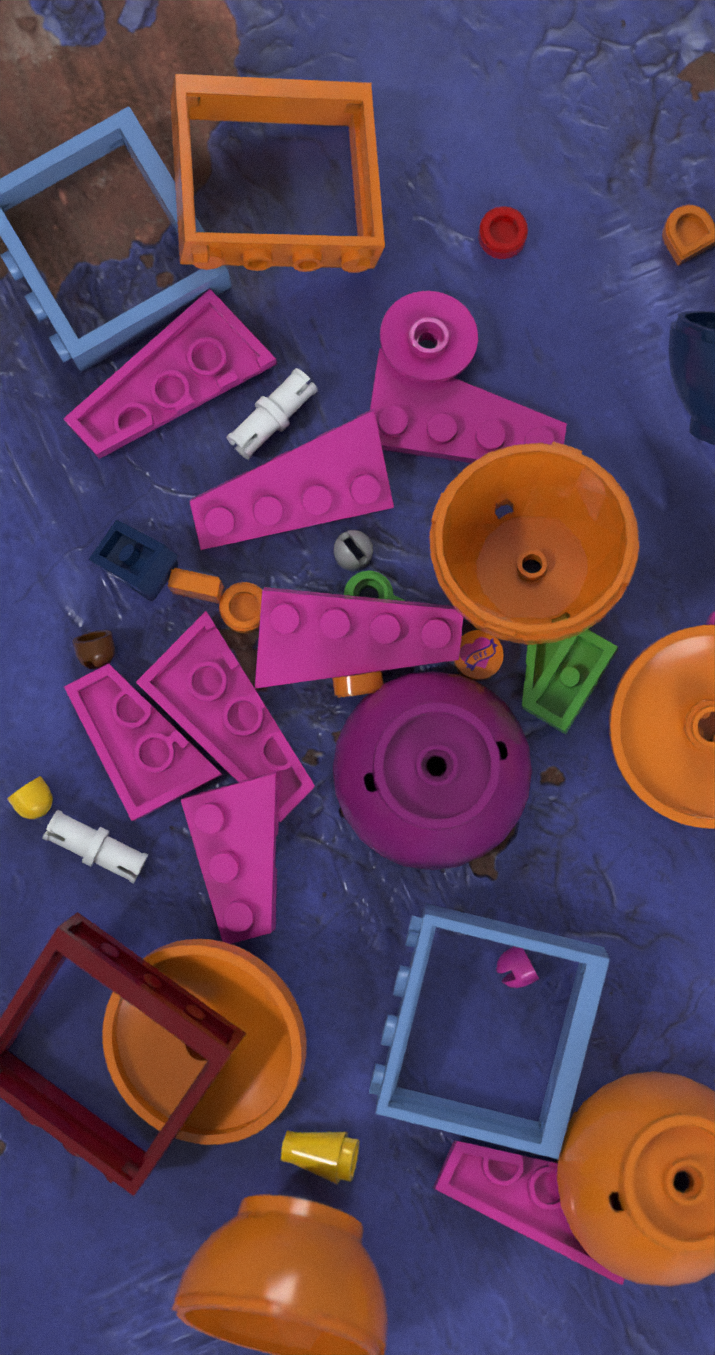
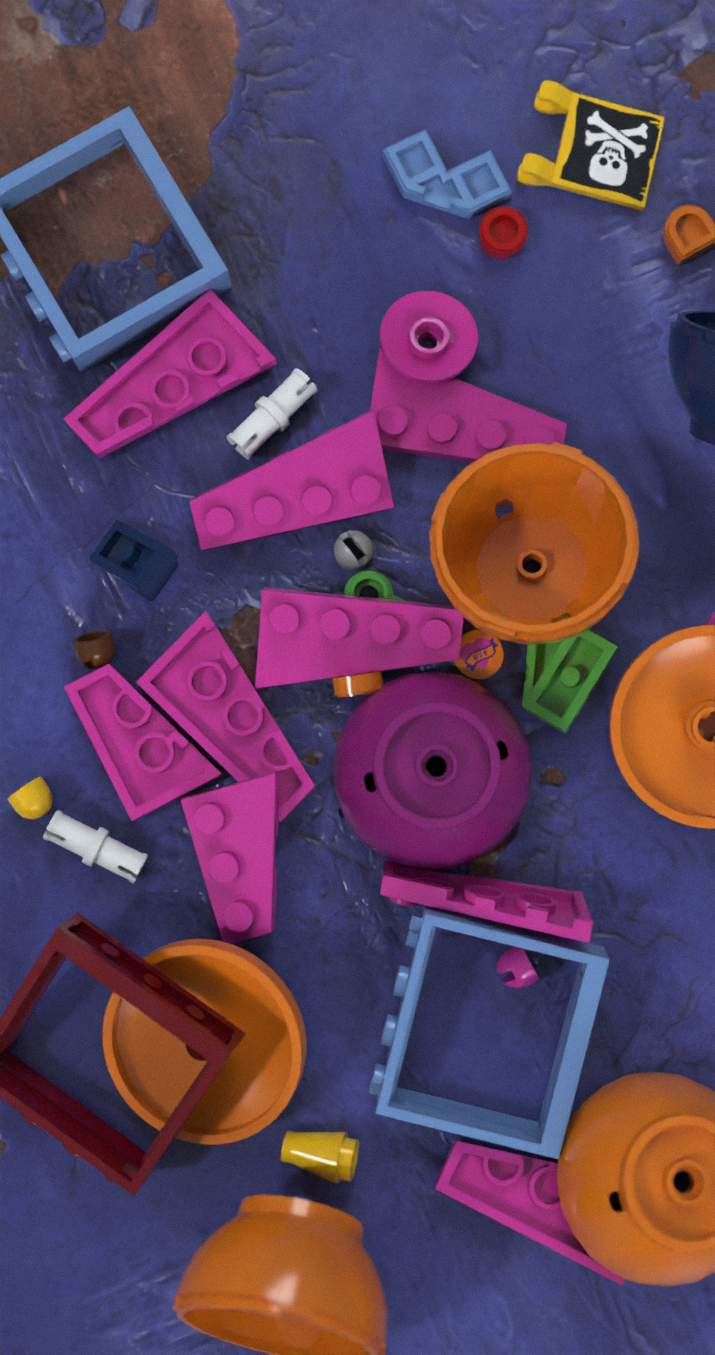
(196, 585): orange tile -> none
(241, 607): orange tile -> none
(288, 103): orange window -> none
(459, 191): none -> medium blue tile
(498, 900): none -> dark pink wing
(602, 149): none -> flag

